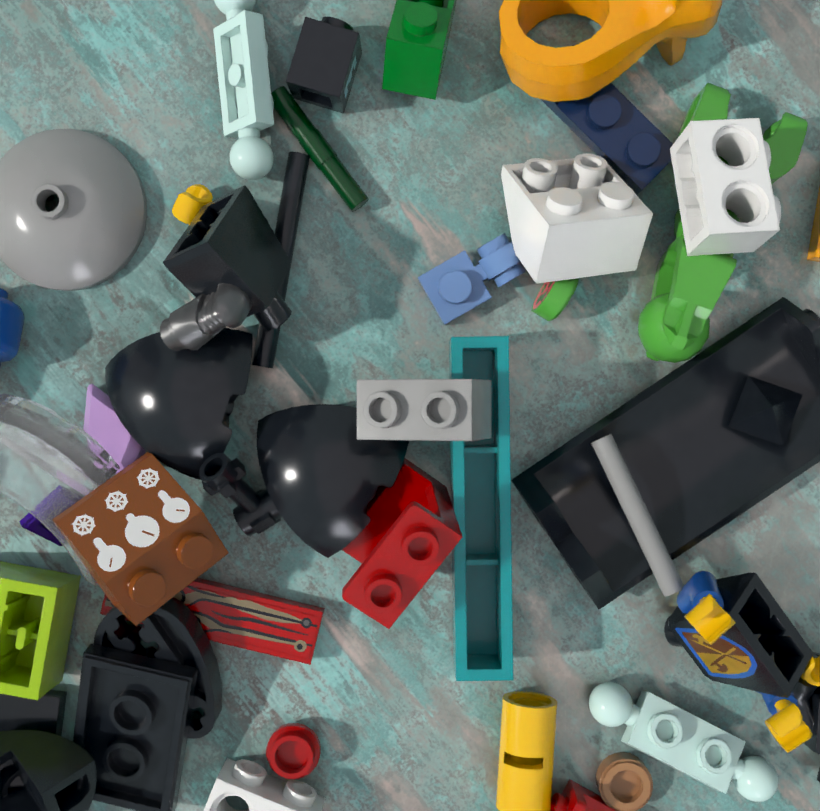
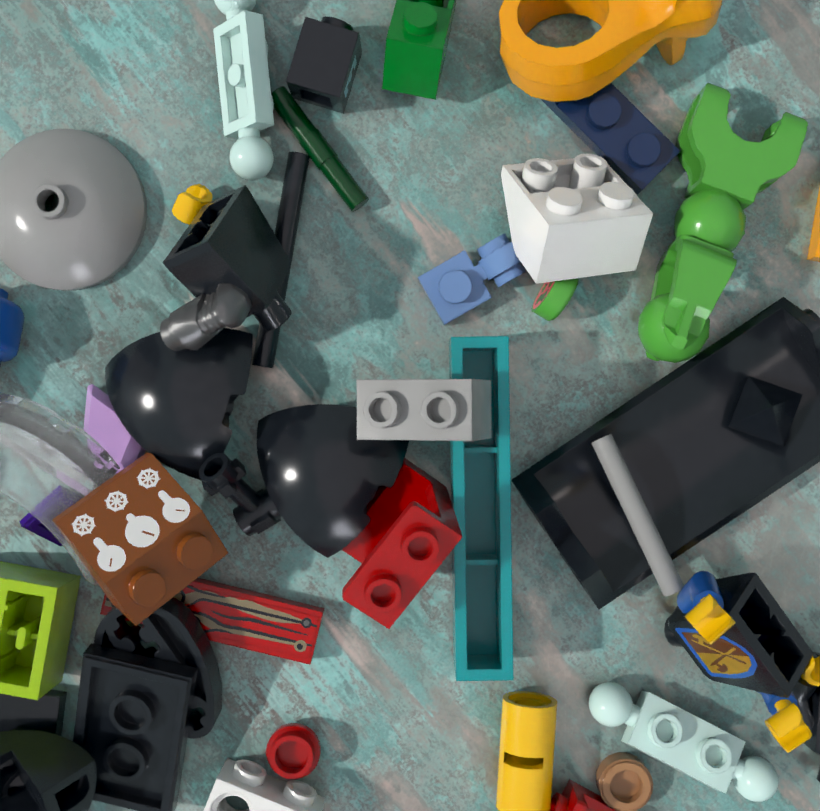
(711, 187): white brick -> none

